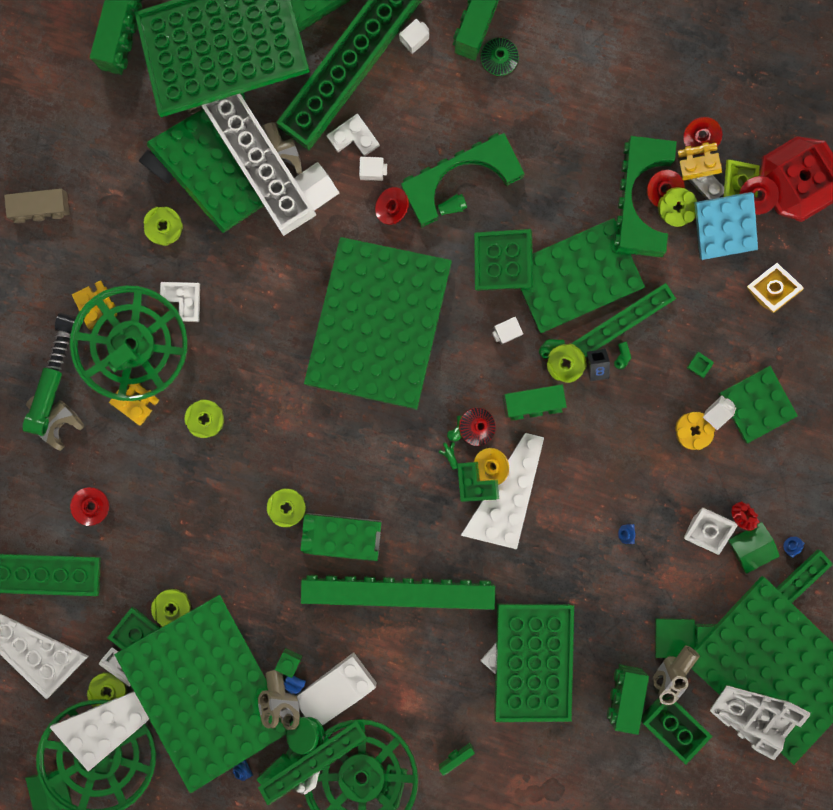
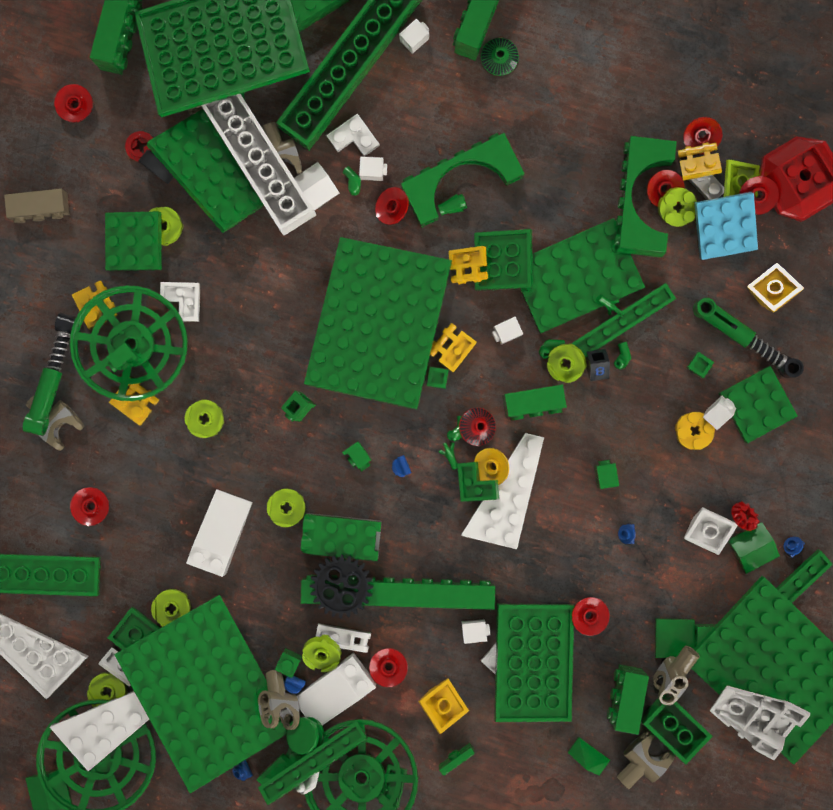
(67, 97): none -> red dish
(132, 143): none -> red gear
(133, 241): none -> green plate
(219, 533): none -> white slope
(291, 406): none -> green brick
(325, 645): none -> lime plate
(337, 603): none -> black gear
(345, 637): none -> white plate
(354, 181): none -> green arm
(358, 456): none -> green brick
(388, 677): none -> red dish
(400, 467): none -> blue plate
(437, 377): none -> green plate
(443, 705): none -> yellow slope
(457, 350): none -> yellow plate
(468, 258): none -> yellow plate
(475, 631): none -> white brick
(588, 756): none -> green slope
(598, 620): none -> red dish
(606, 474): none -> green brick
(609, 304): none -> green bar
(642, 763): none -> dark tan connector
(746, 337): none -> piece

